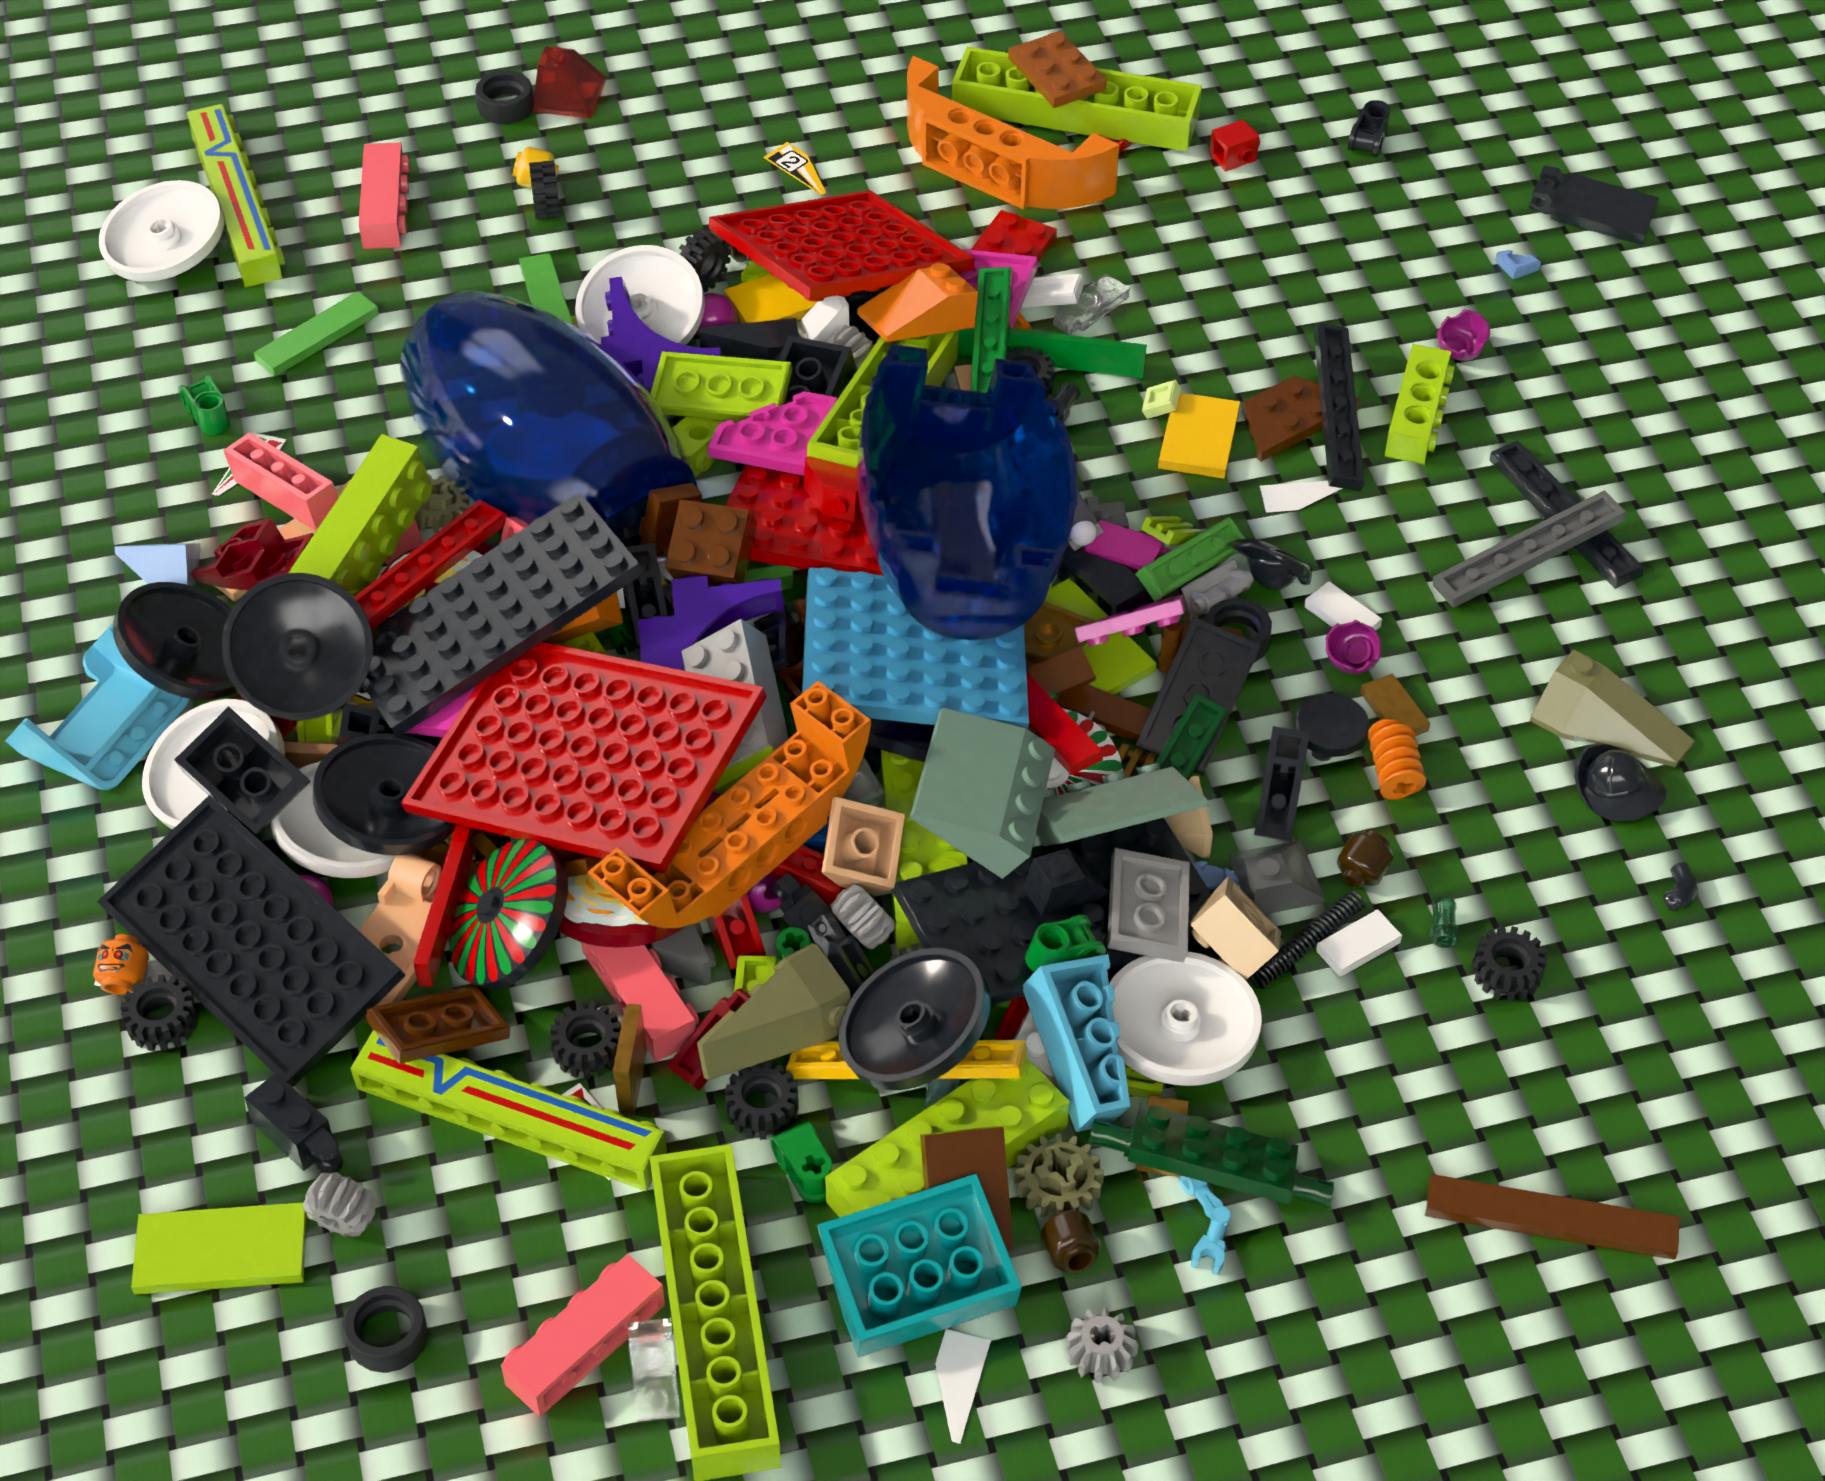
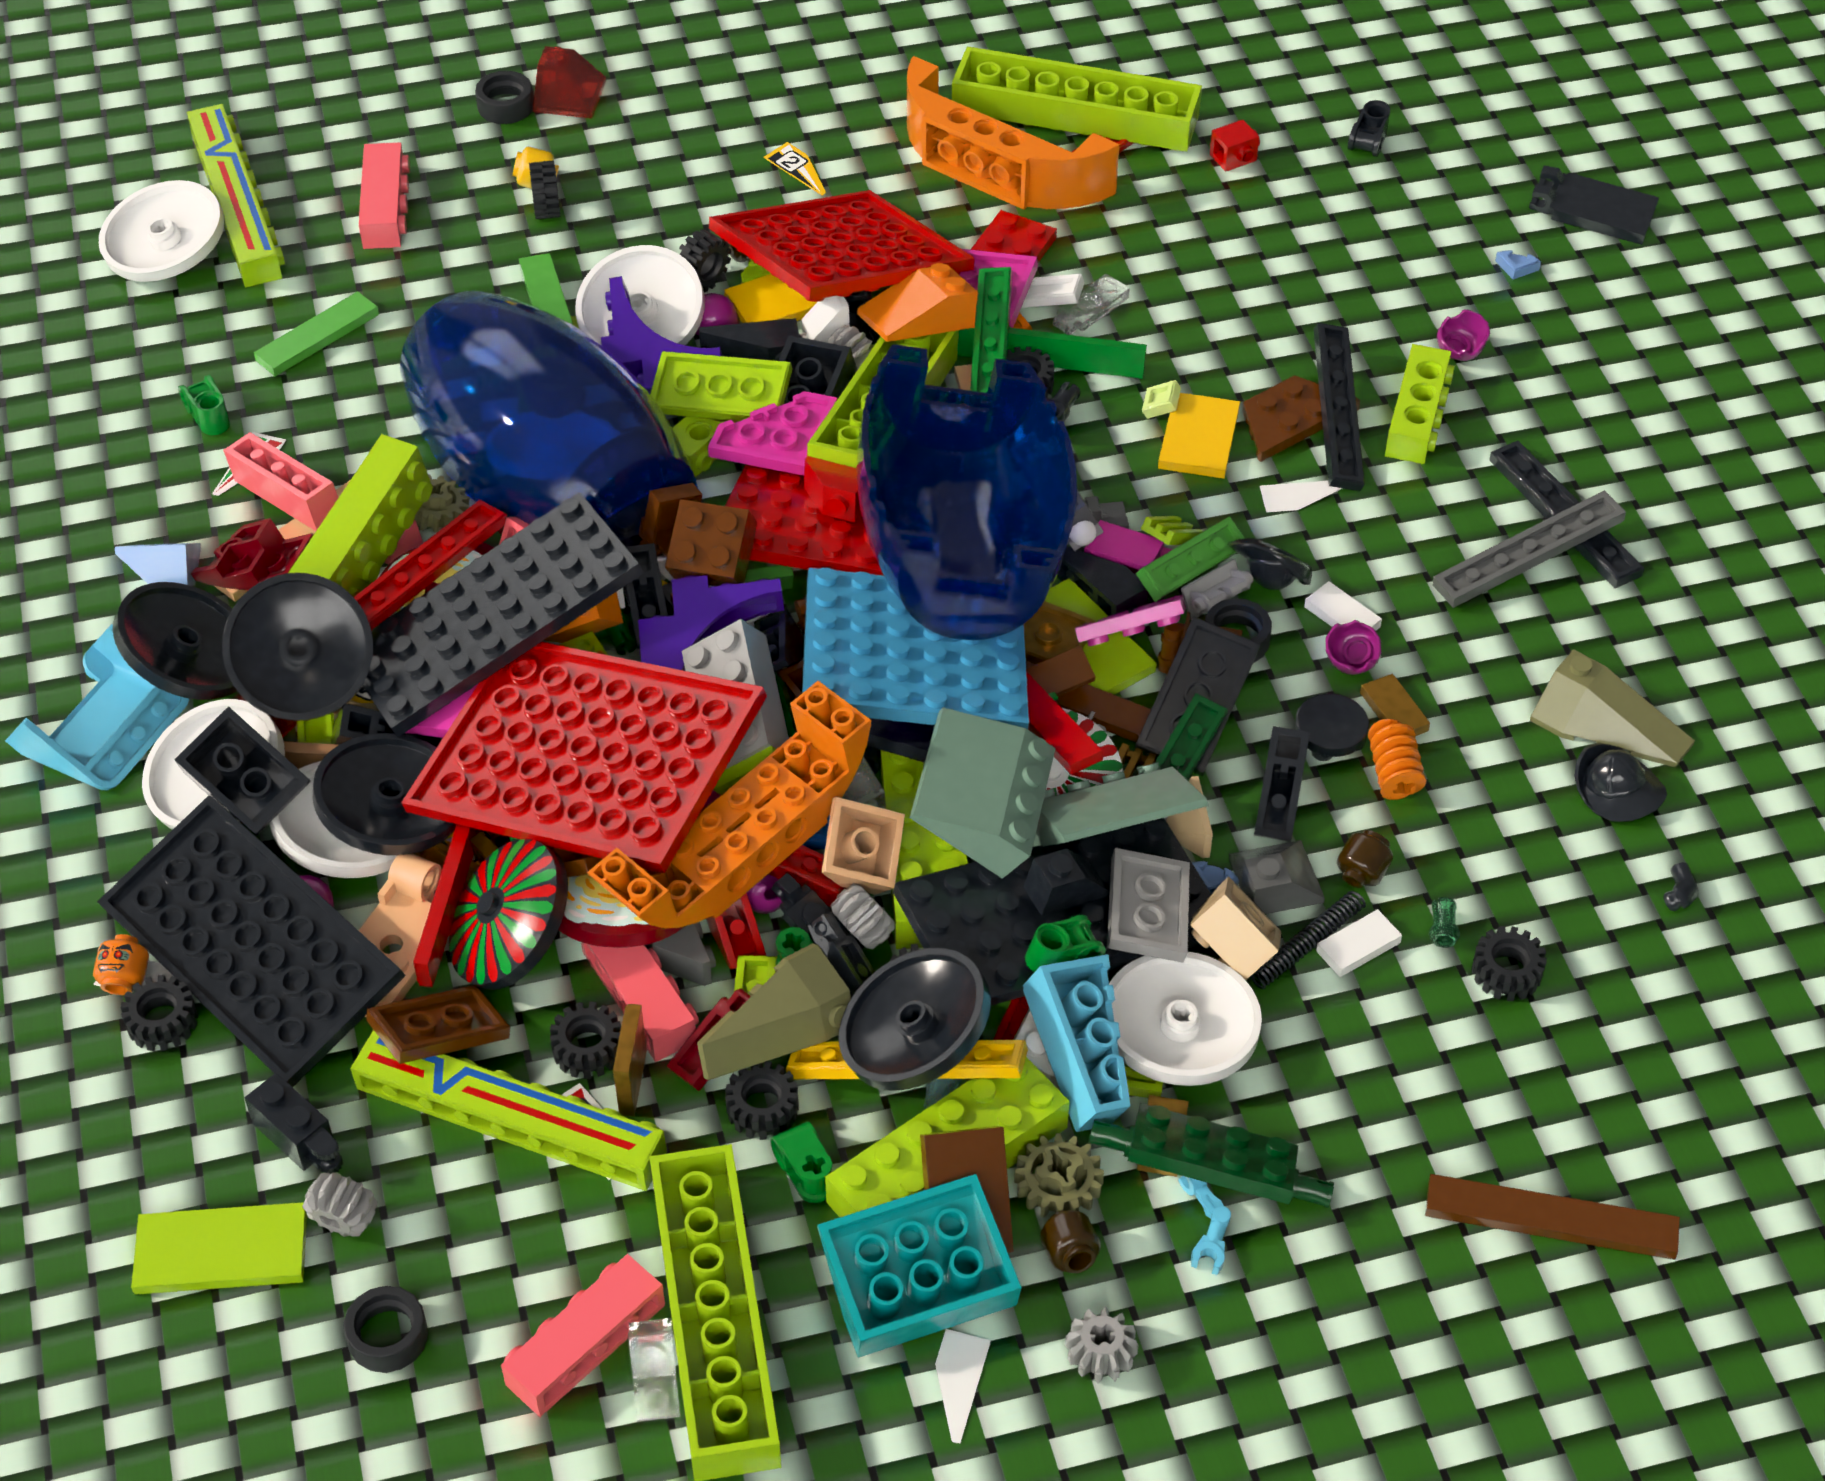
(1057, 69): dark orange plate -> none

